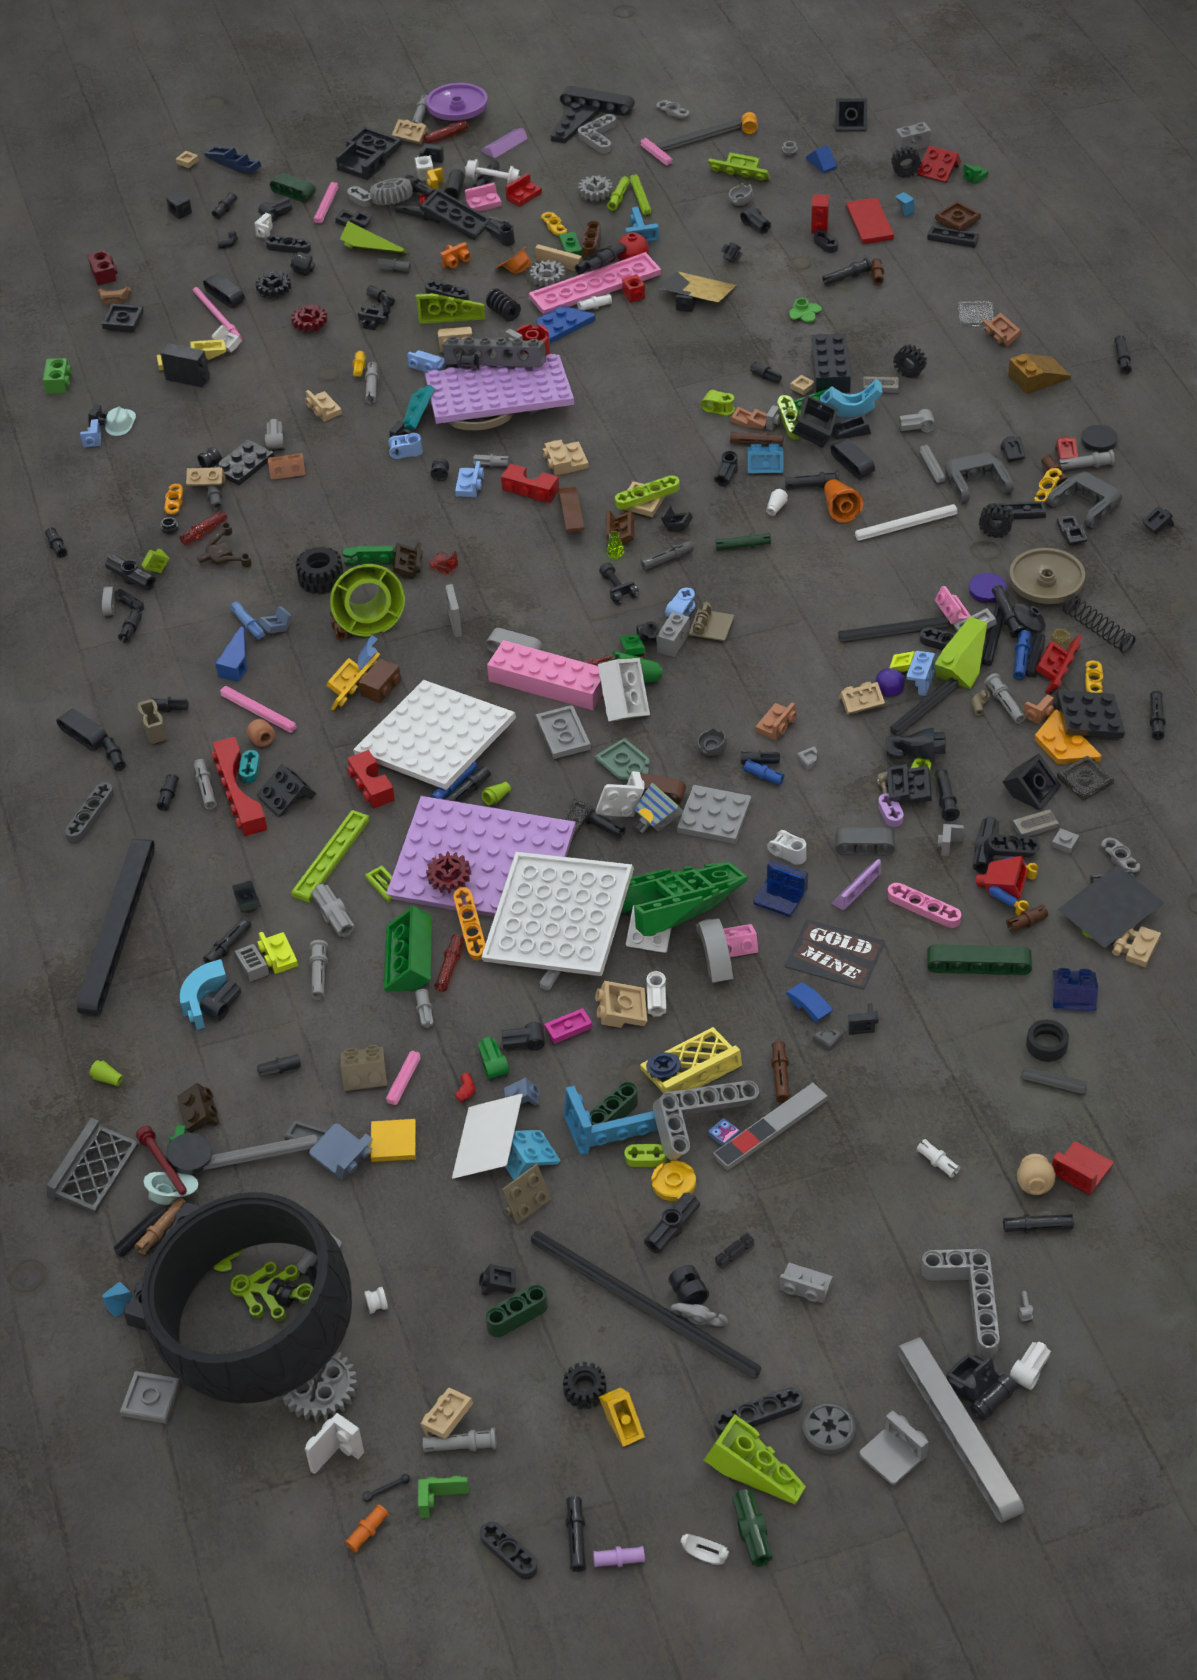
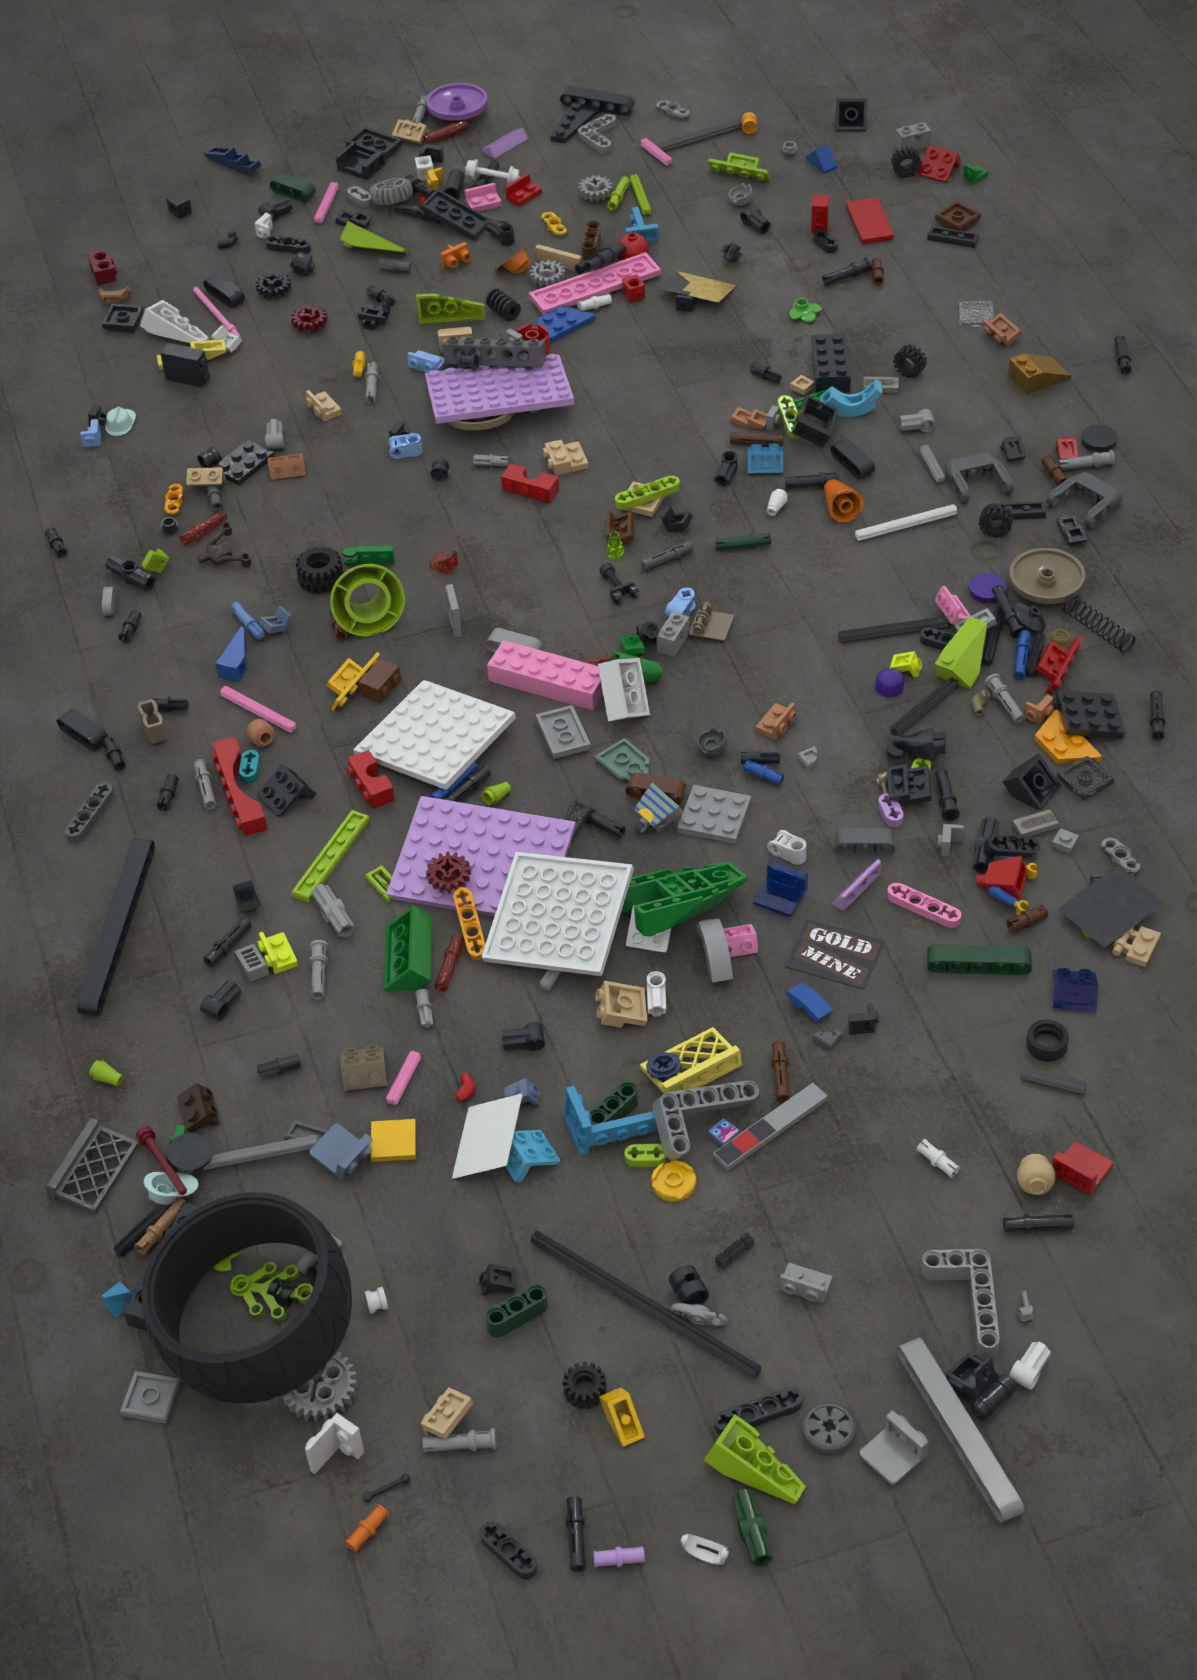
(56, 375): bright green brick -> none
(129, 600): black axle -> none
(165, 321): none -> white wedge
(187, 159): tan plate -> none
(197, 986): medium azure arch -> none
(224, 205): black pin -> none
(367, 652): medium blue slope -> none
(407, 560): dark brown bracket -> none
(417, 406): teal wing -> none
(439, 288): black beam -> none
(443, 1486): bright green bracket -> none
(469, 481): light blue bracket -> none
(493, 1062): green piece -> none
(526, 1194): dark tan hinge -> none
(568, 1026): dark pink plate -> none
(570, 243): green plate -> none
(571, 509): reddish brown slope -> none
(621, 799): white bracket -> none
(665, 1230): black piece -> none
(717, 402): lime piece -> none
(857, 427): black slope -> none
(861, 698): tan bracket -> none
(906, 203): dark azure slope -> none
(922, 671): light blue bracket -> none
(1047, 479): yellow piece -> none
(1097, 672): yellow piece -> none
(1158, 519): black bracket -> none

